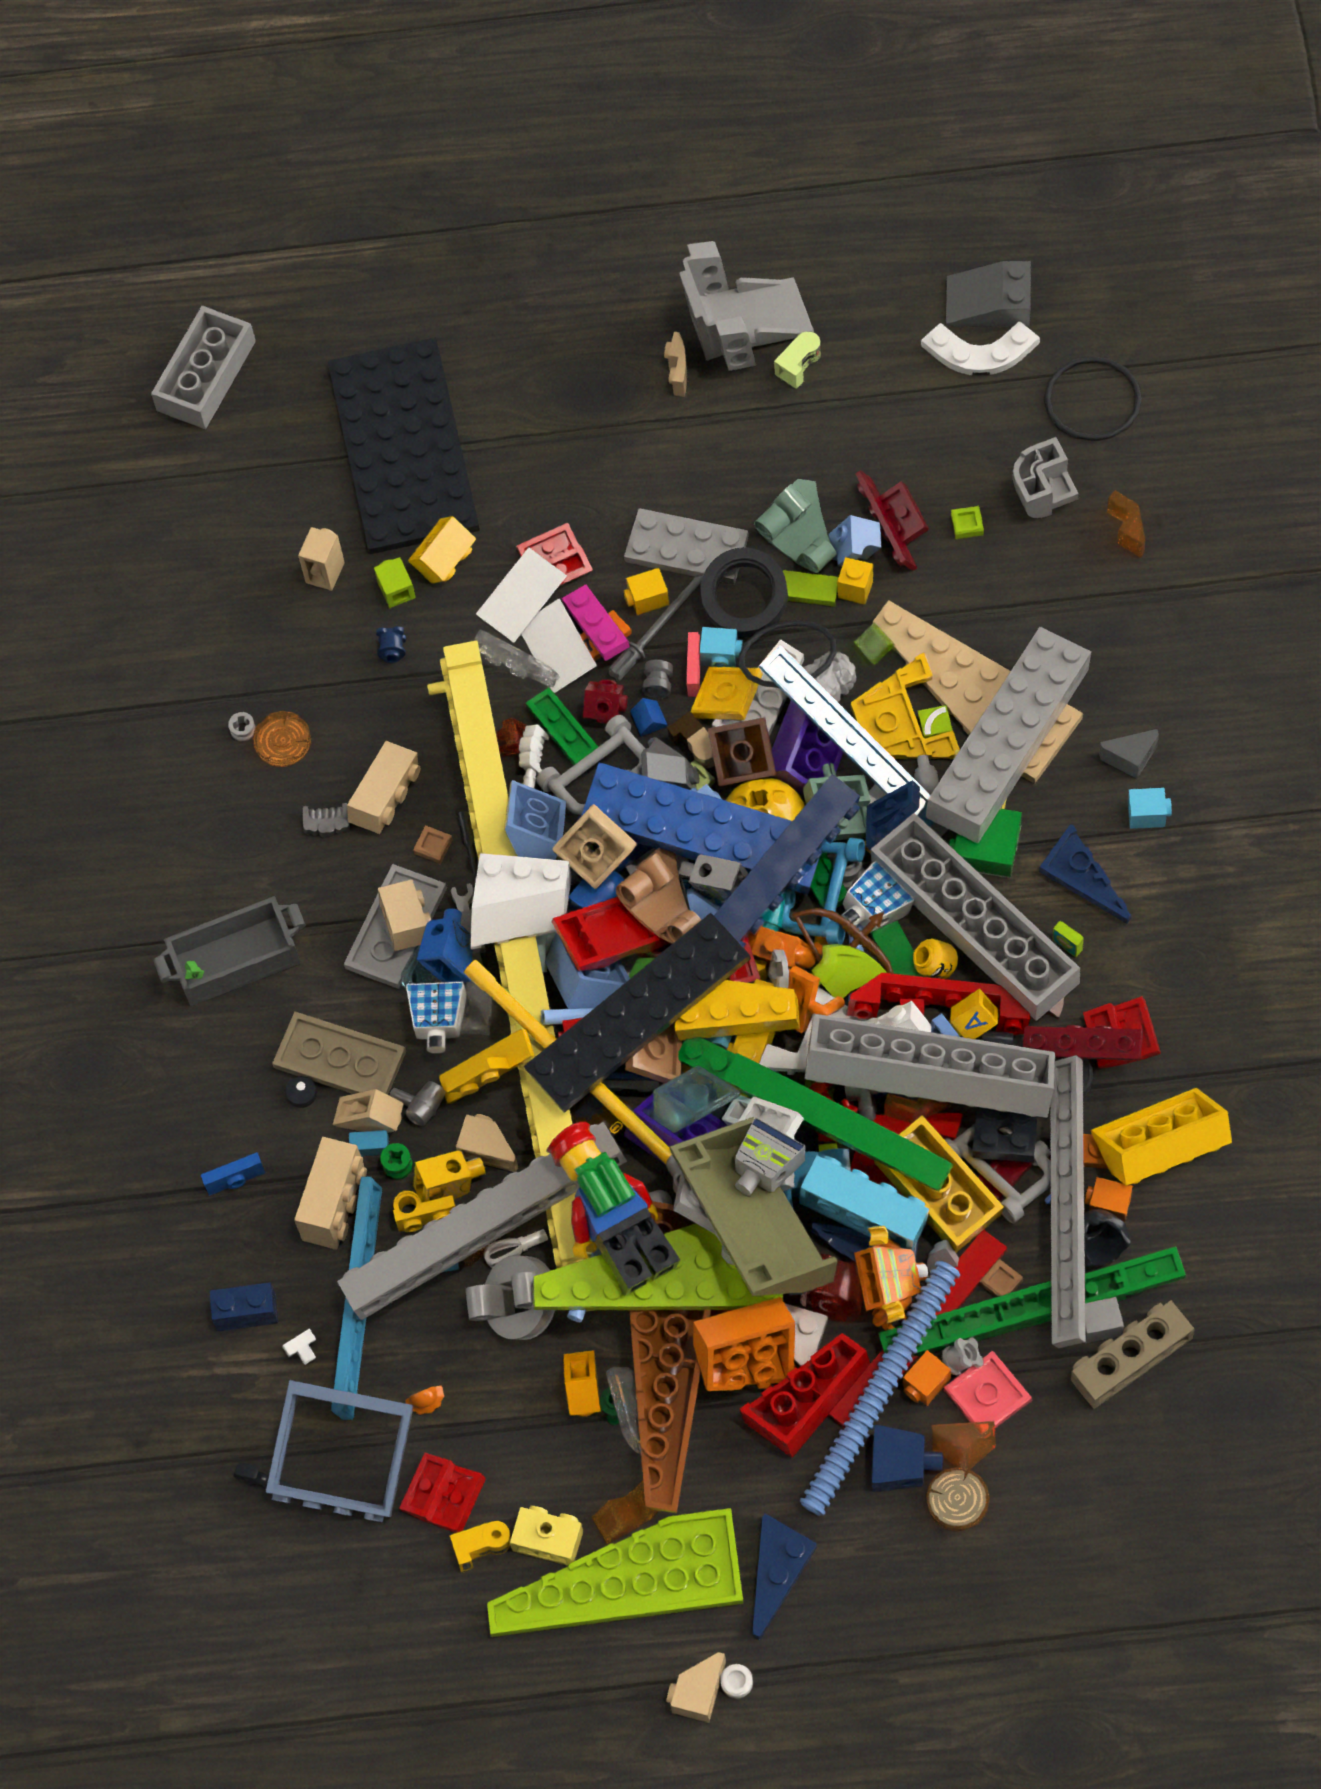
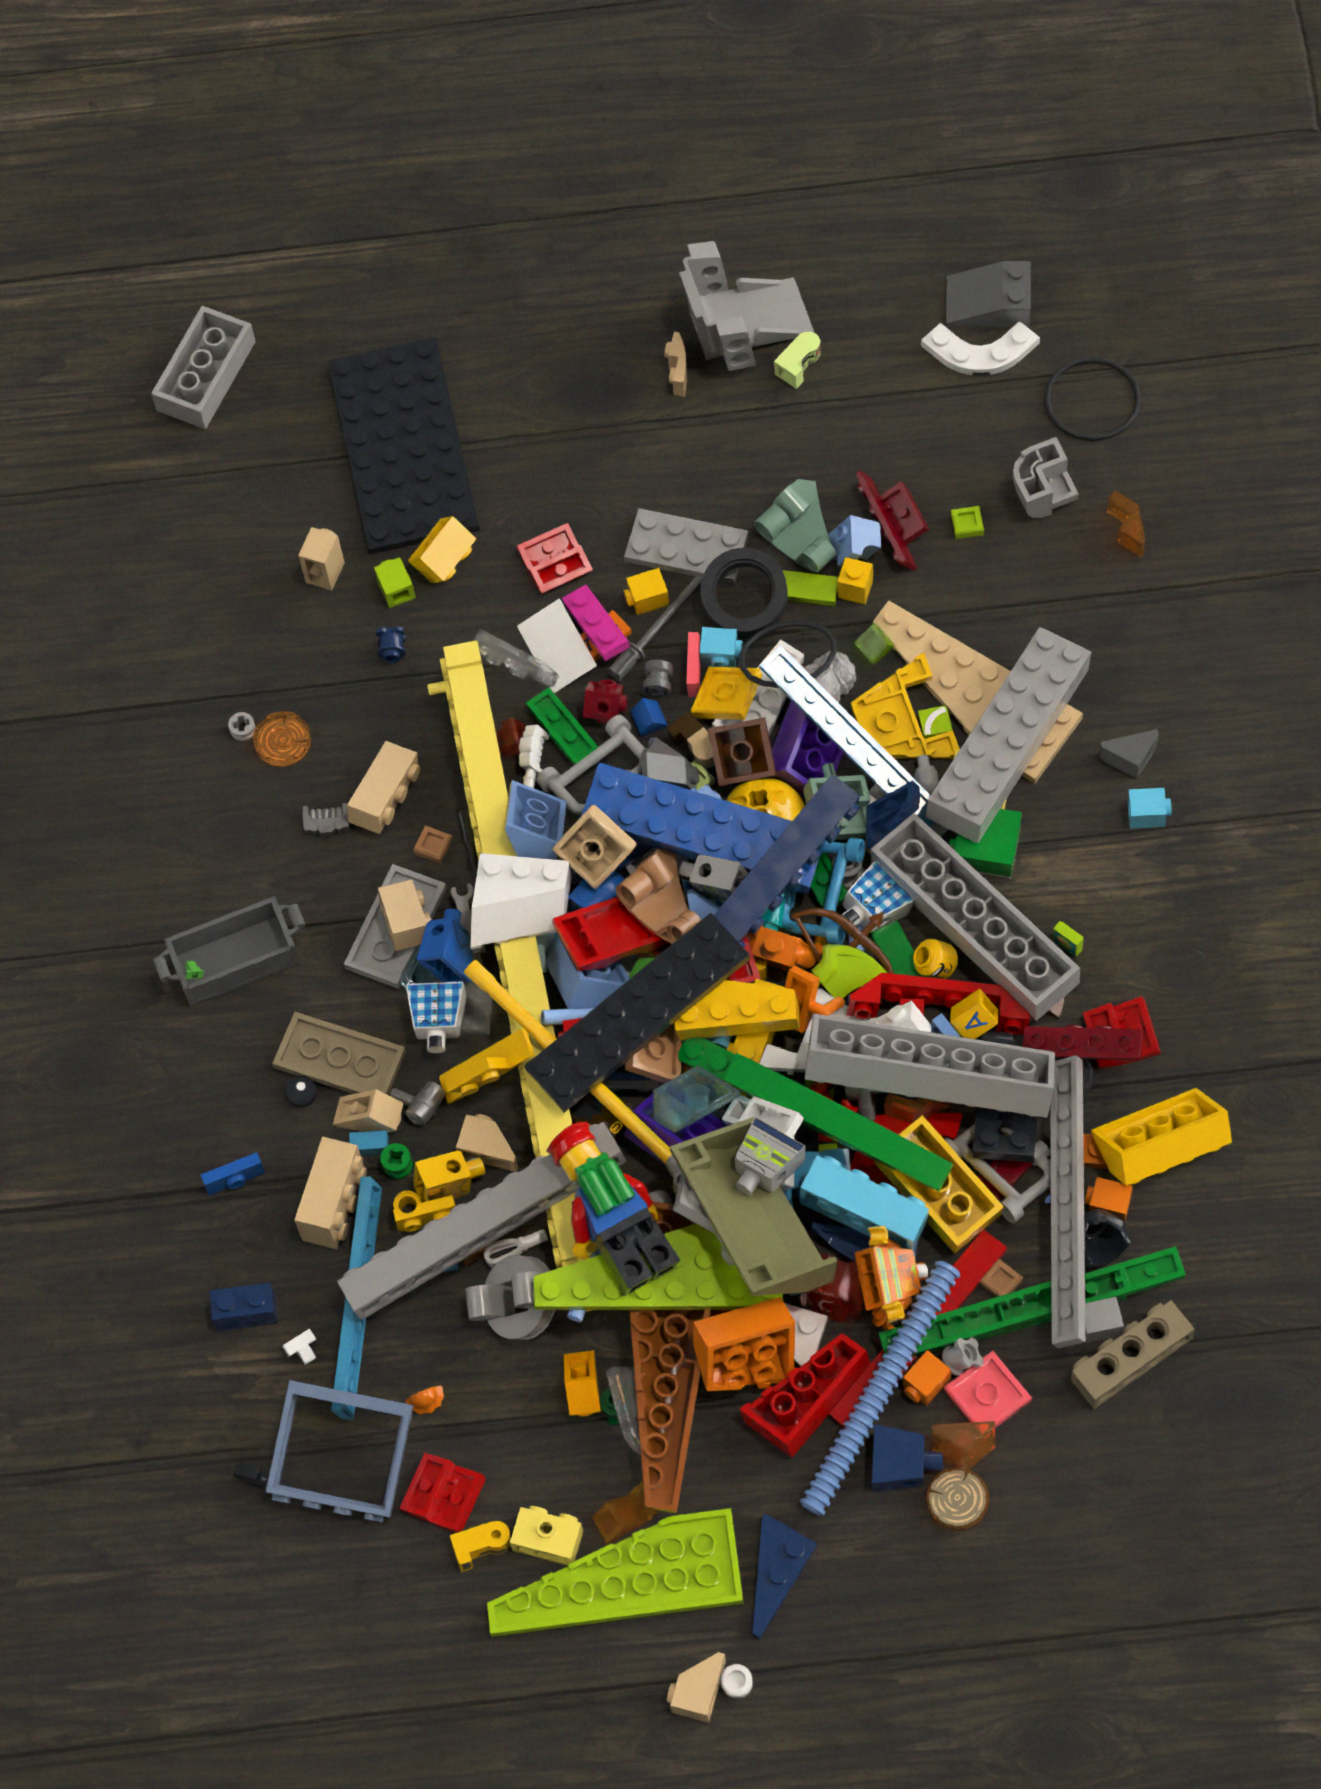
(521, 594): white sticker -> none
(778, 969): light grey tile -> none
(942, 1252): light grey tile -> none
(1076, 870): dark blue wing -> none

